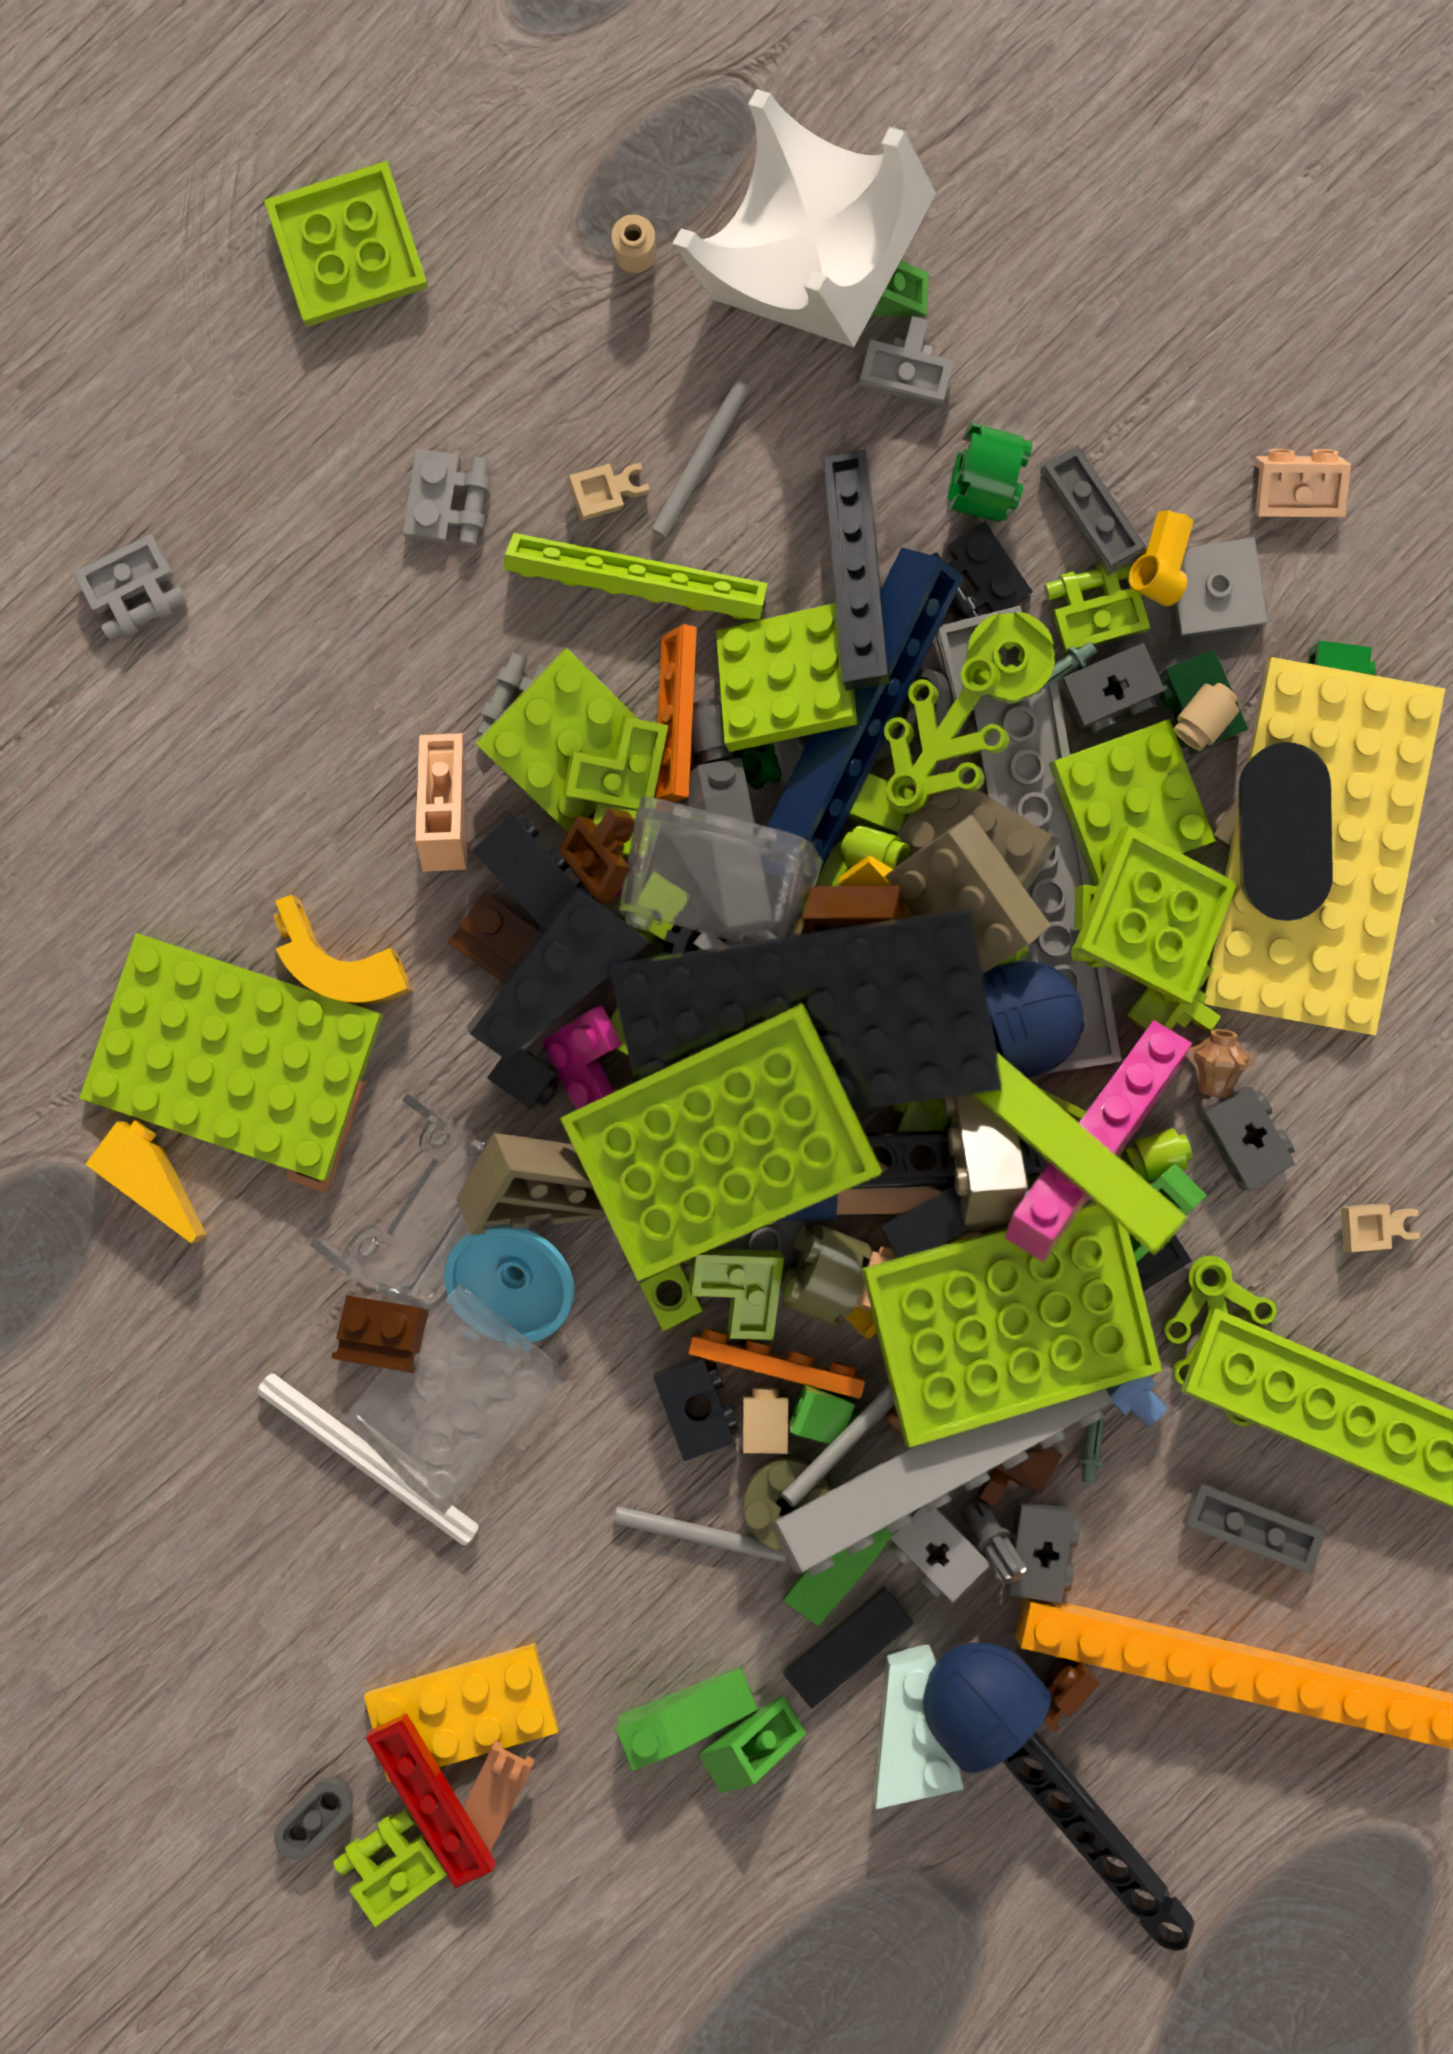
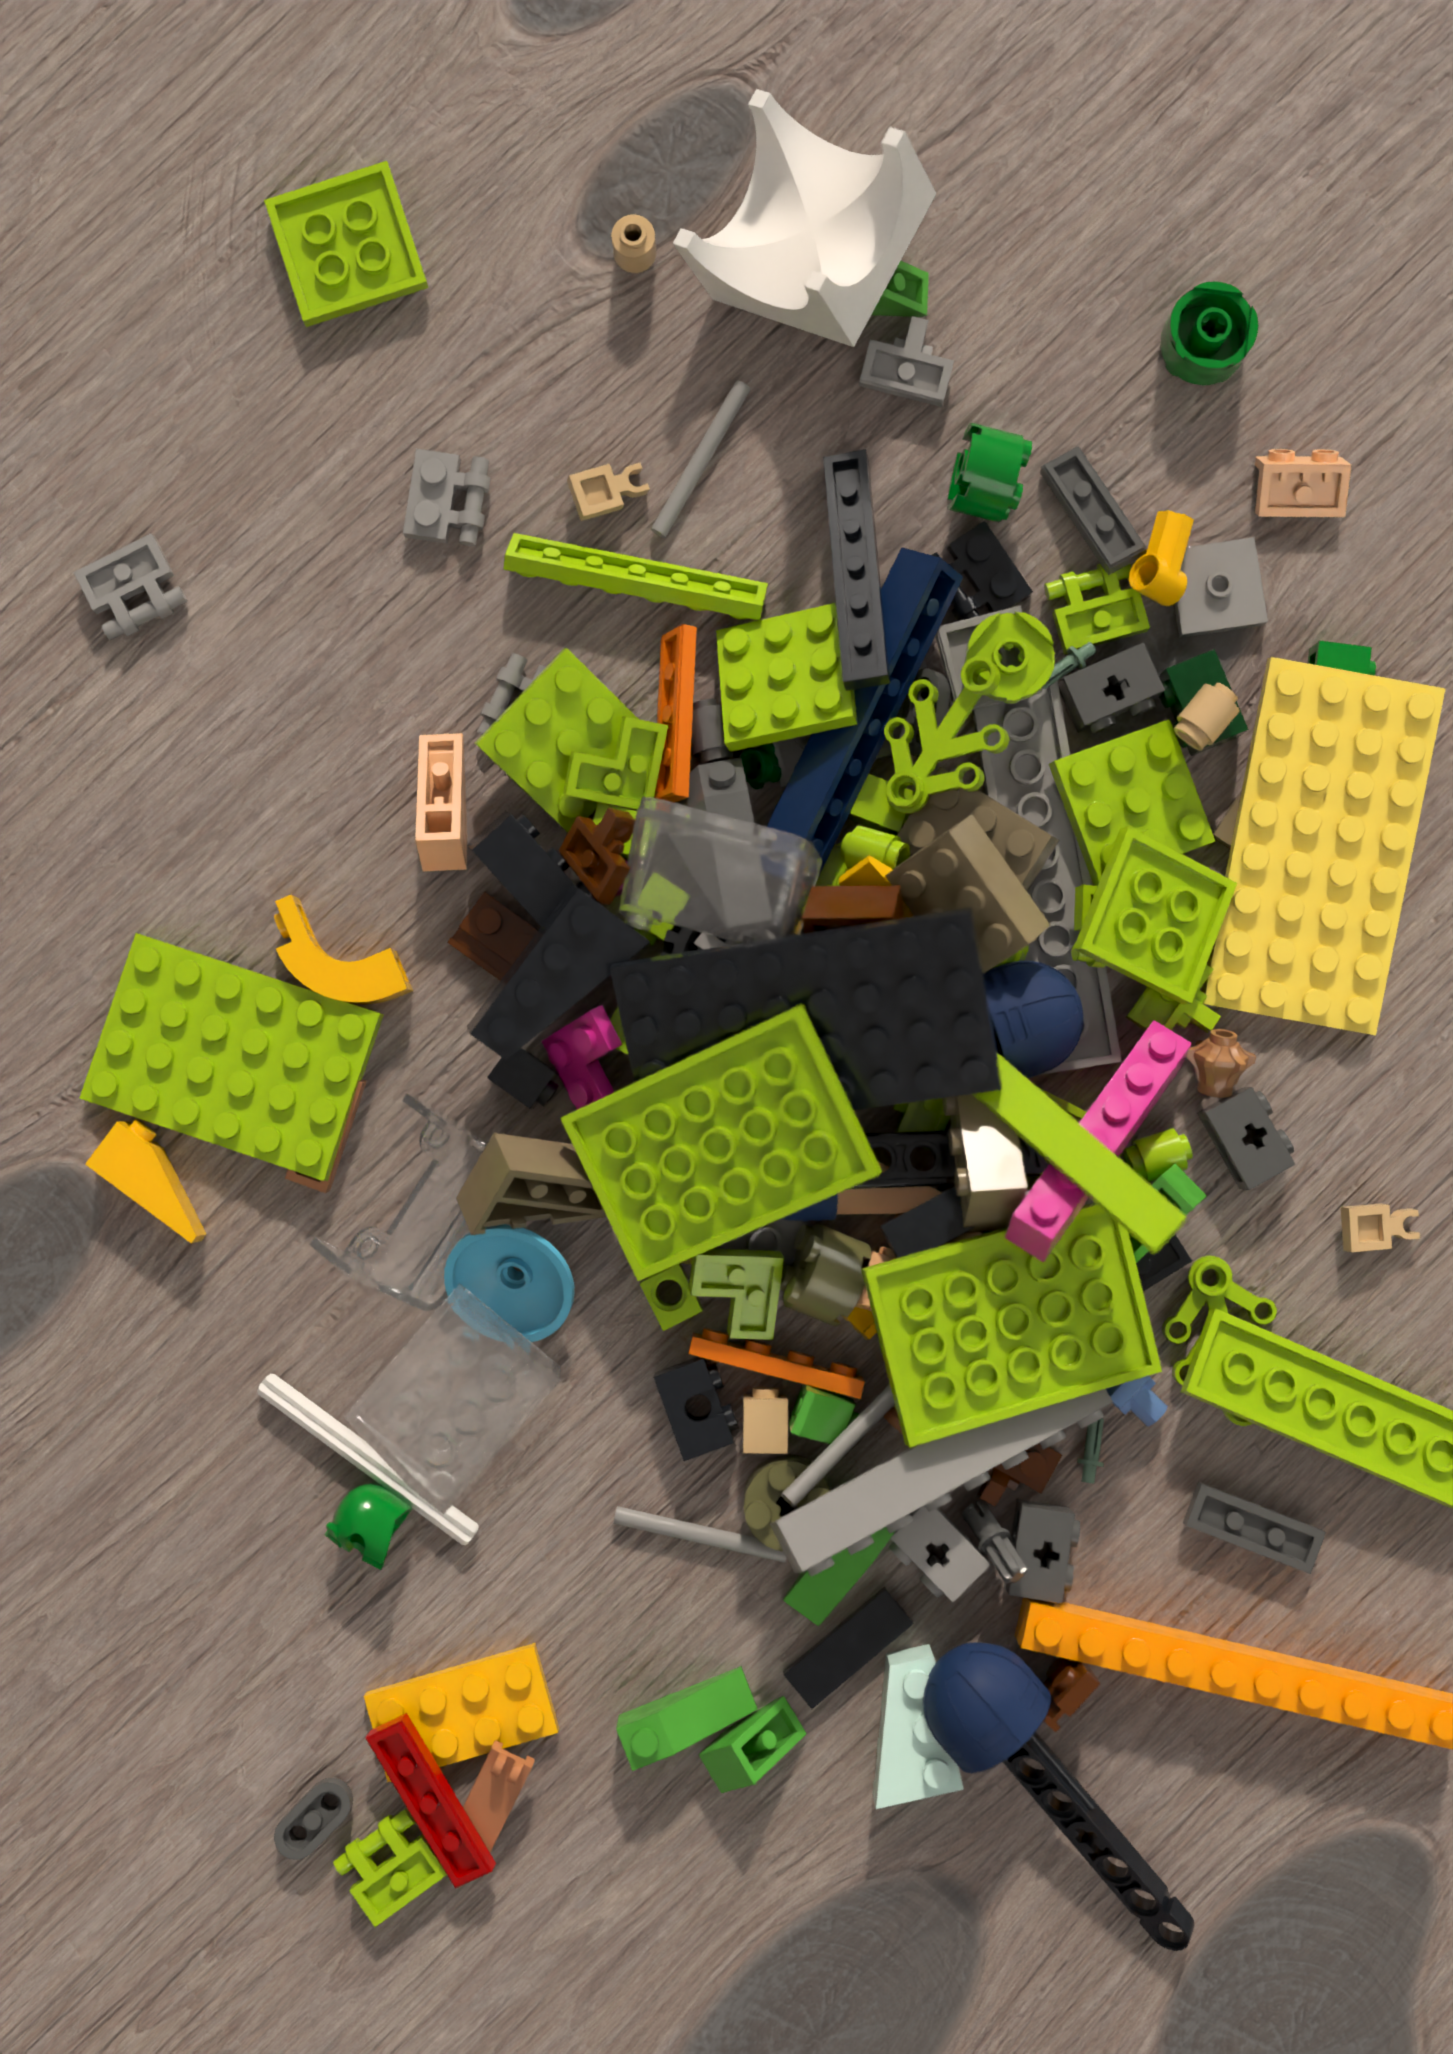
(367, 1522): none -> green helmet
(380, 1334): reddish brown plate -> none
(1231, 336): none -> green brick
(1285, 831): black tile -> none

